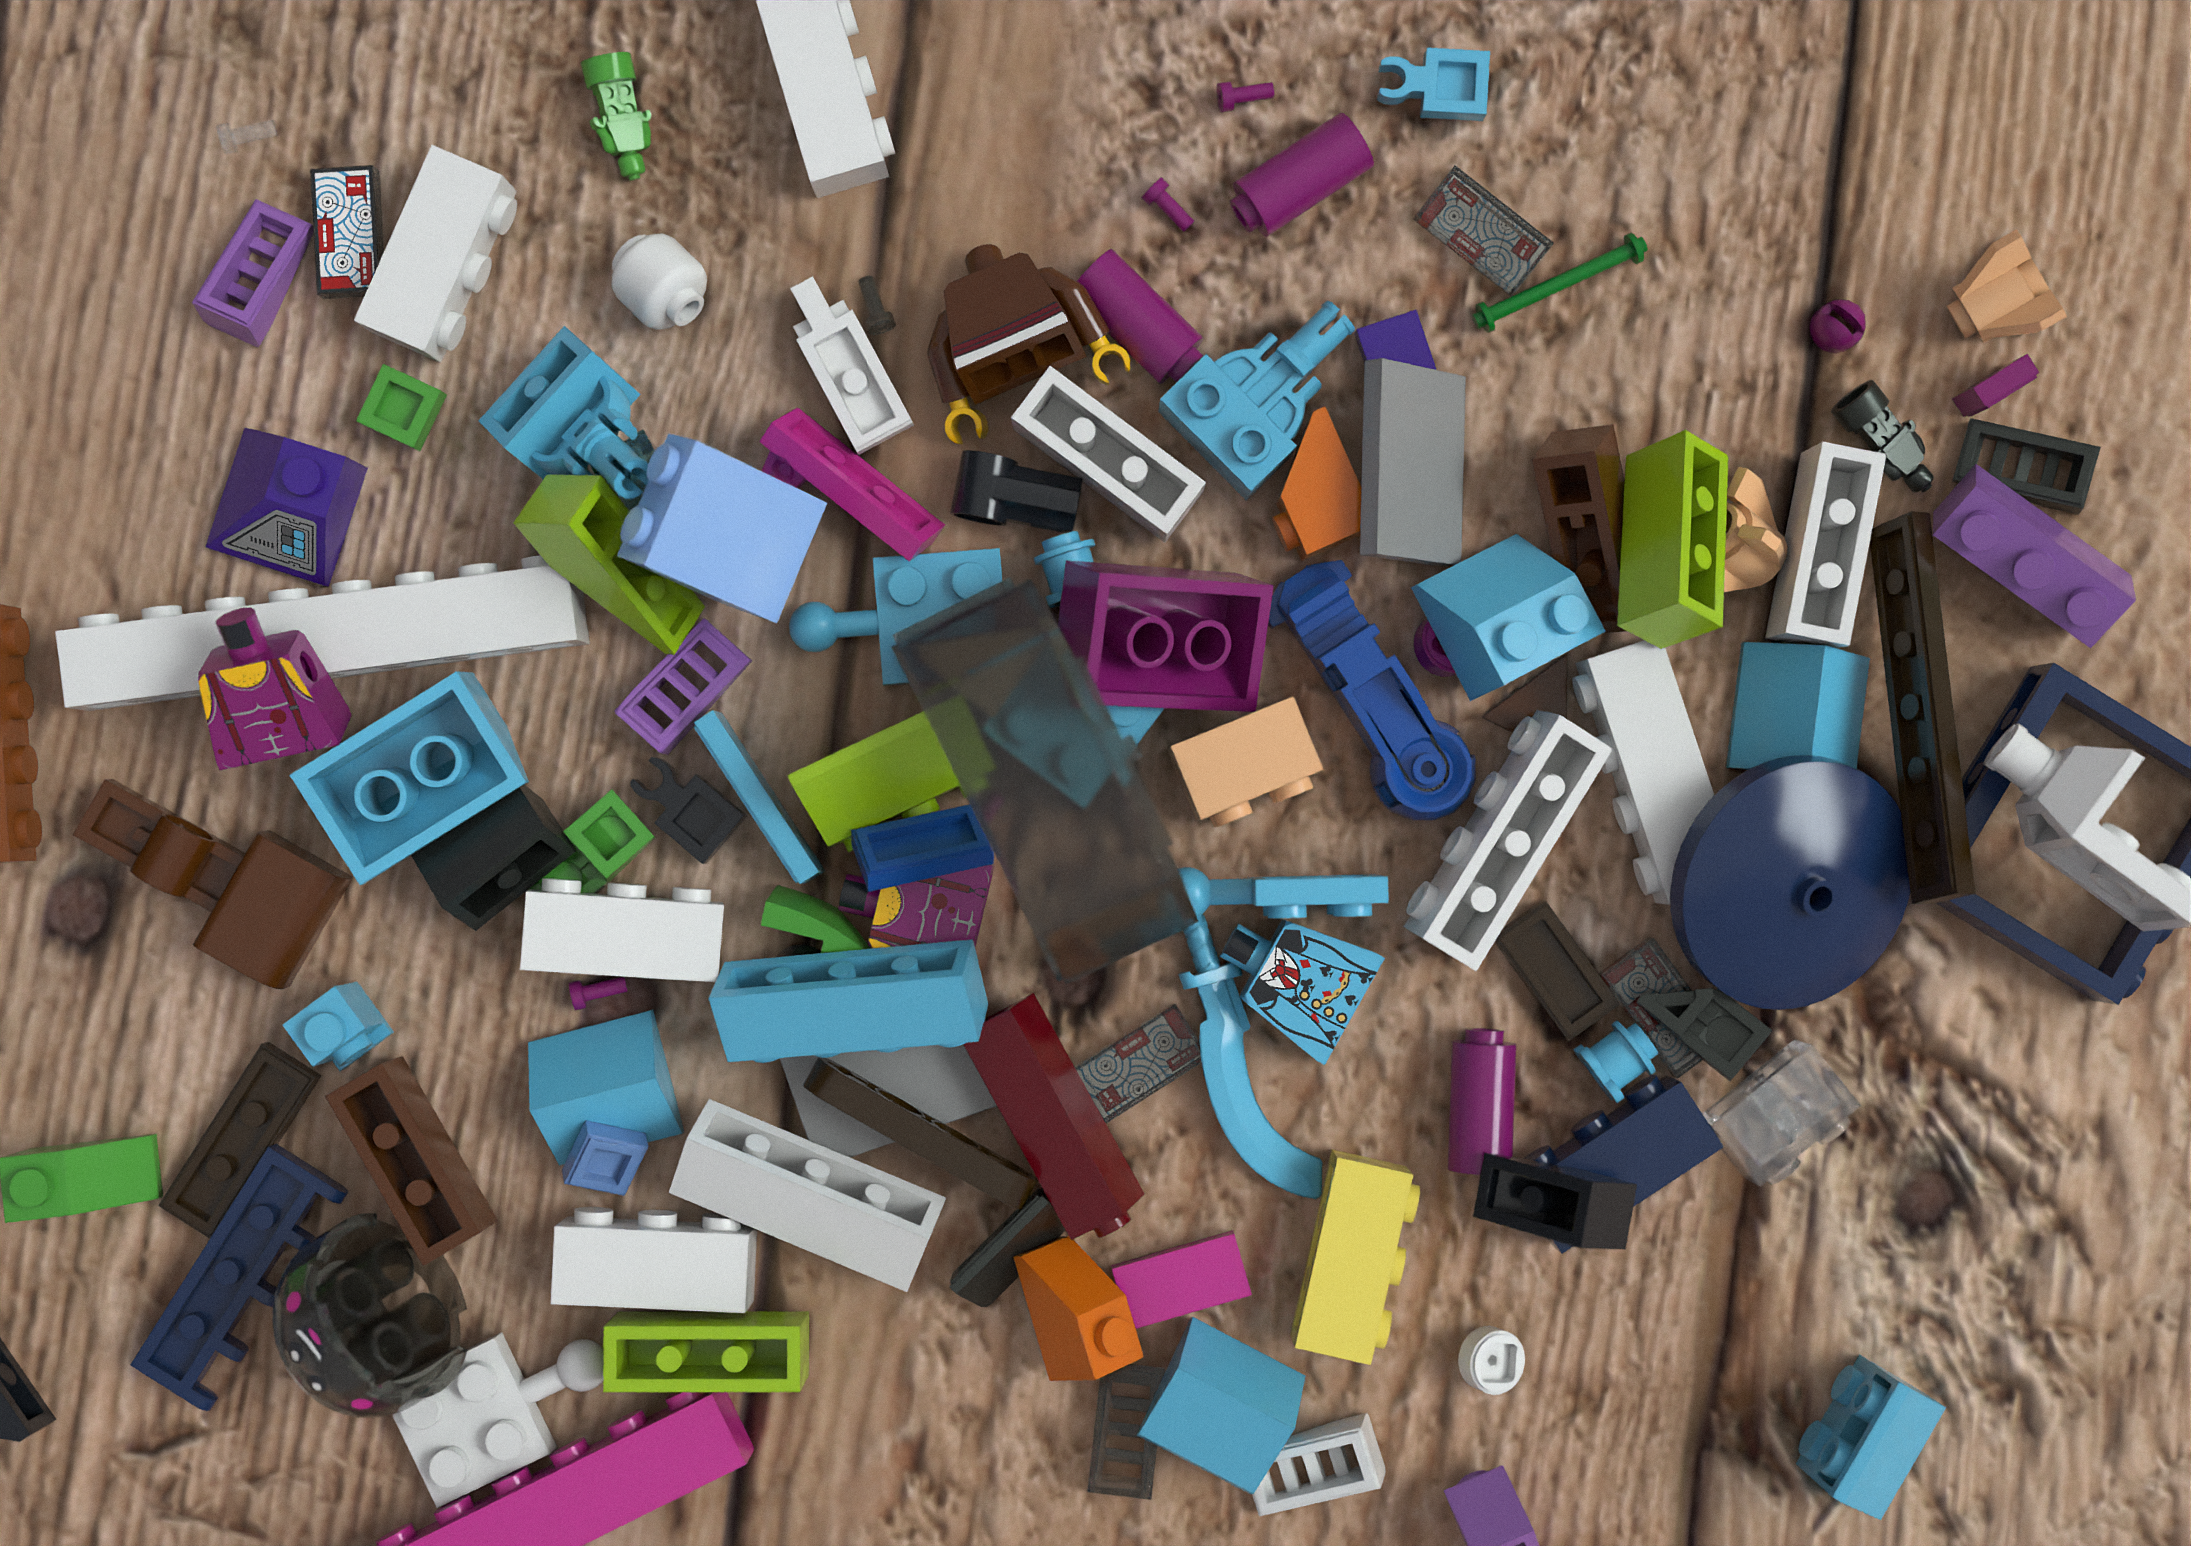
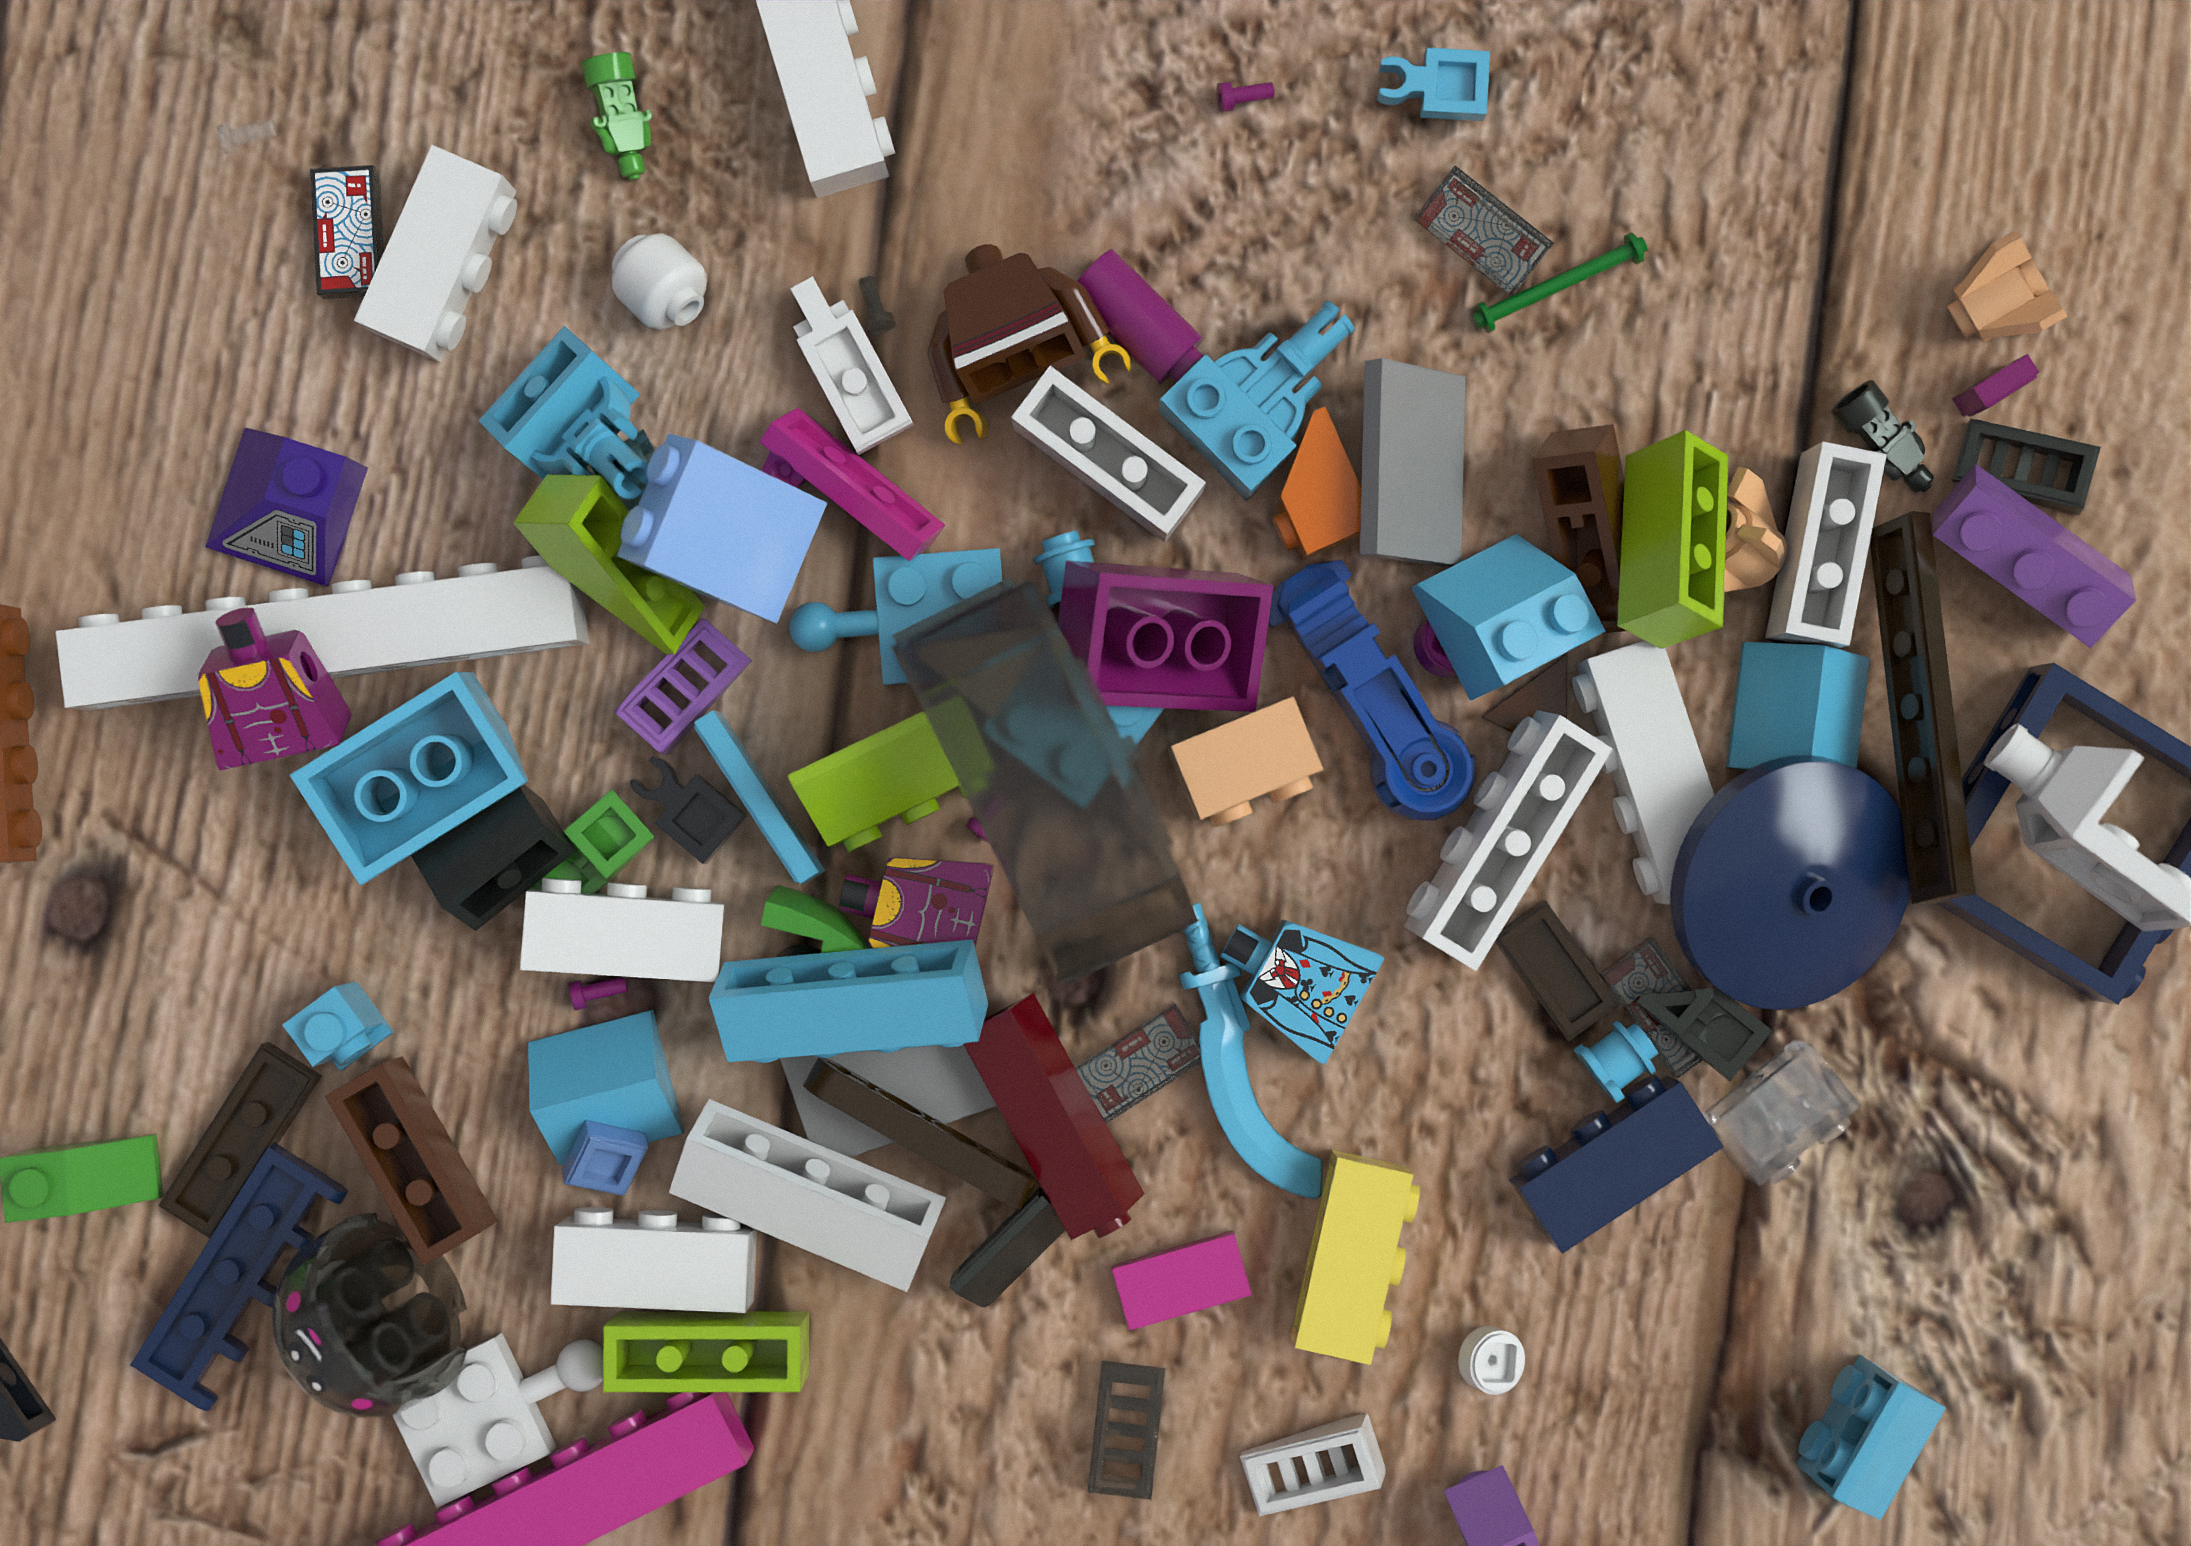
(261, 902): reddish brown plate -> none
(263, 303): medium lavender slope -> none
(401, 407): bright green plate -> none
(920, 847): blue tile -> none
(999, 491): black piece -> none
(1076, 1312): orange slope -> none
(1169, 206): magenta piece -> none
(1224, 1406): medium azure slope -> none
(1289, 894): medium azure plate -> none
(1301, 176): magenta brick -> none
(1397, 340): dark purple tile -> none
(1481, 1099): magenta brick -> none
(1555, 1202): black slope -> none
(1833, 335): magenta hinge -> none

